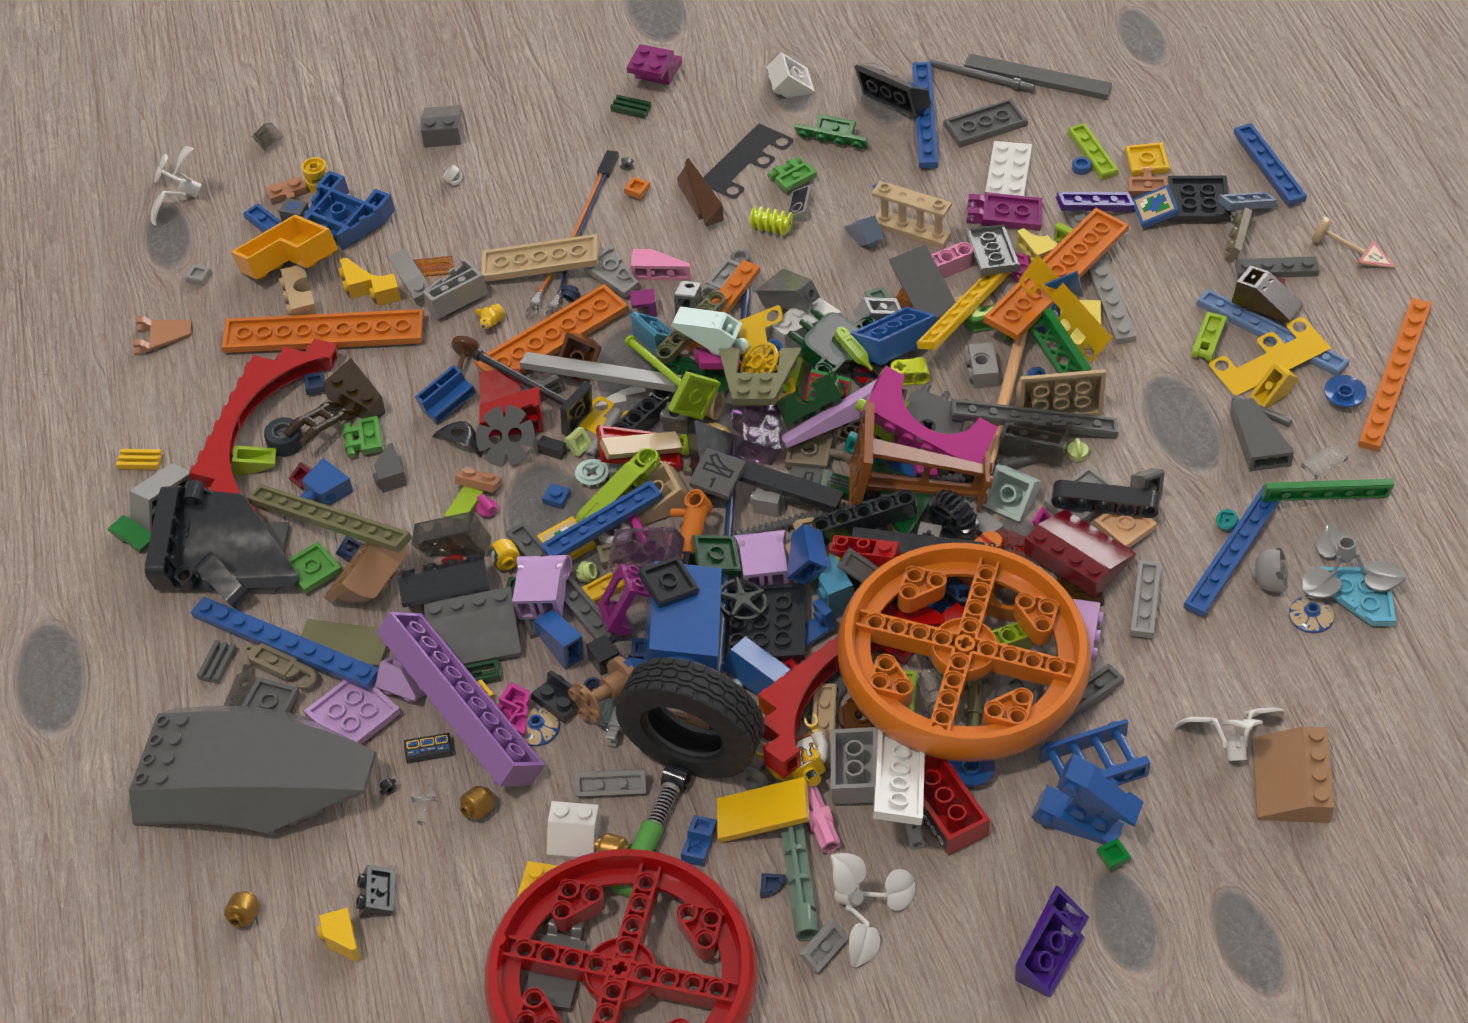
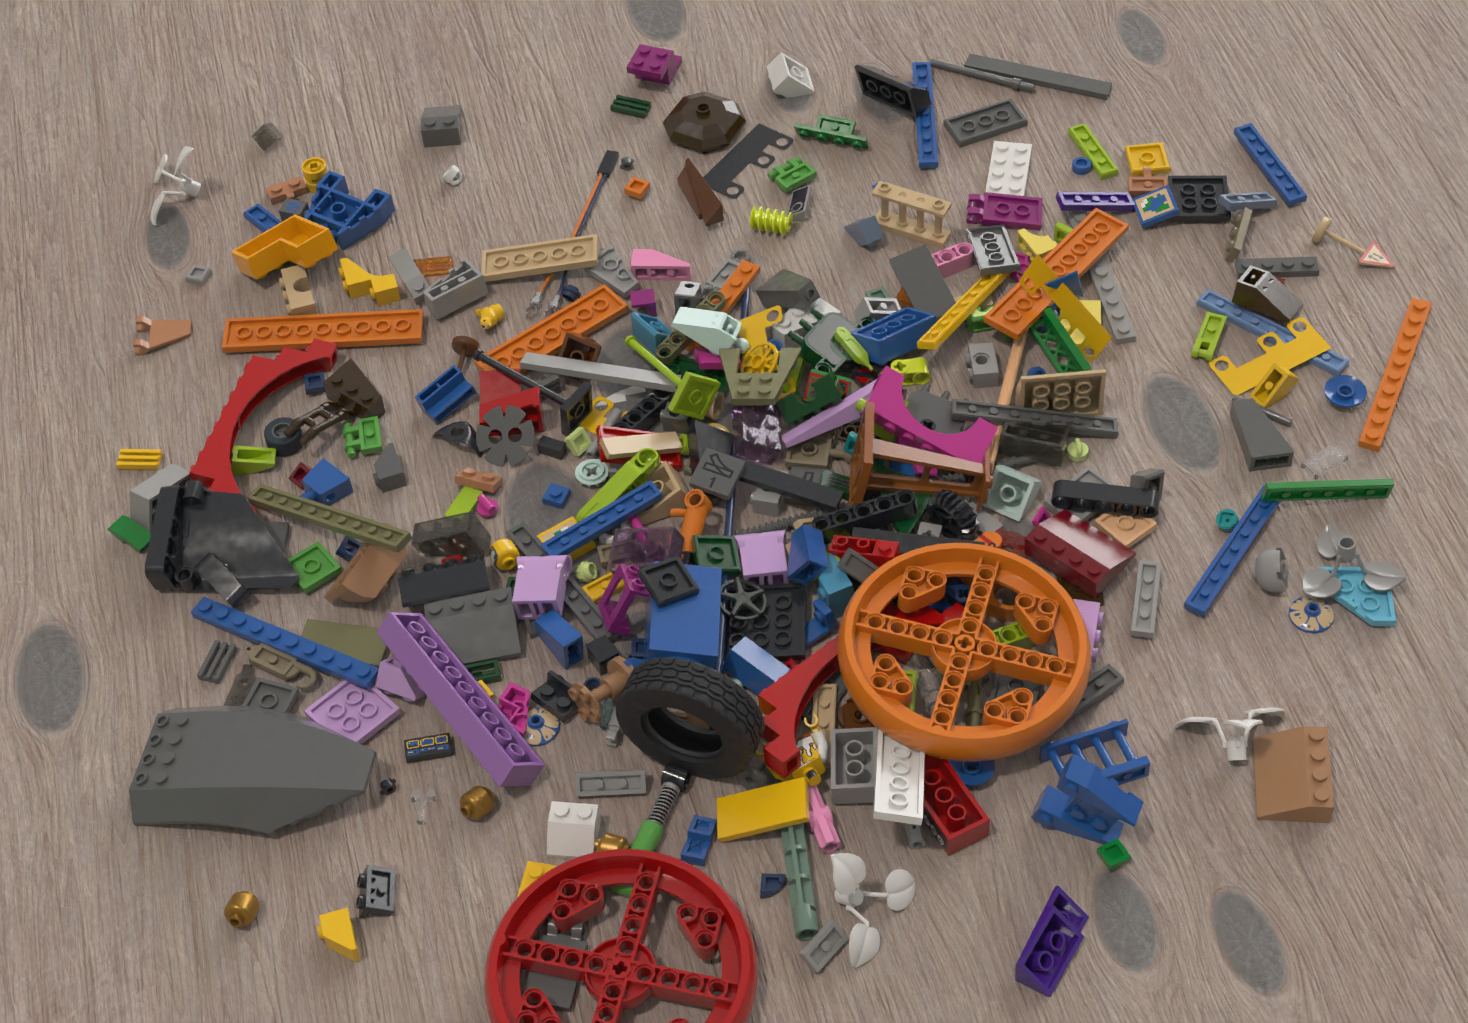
(704, 122): none -> dark brown rock

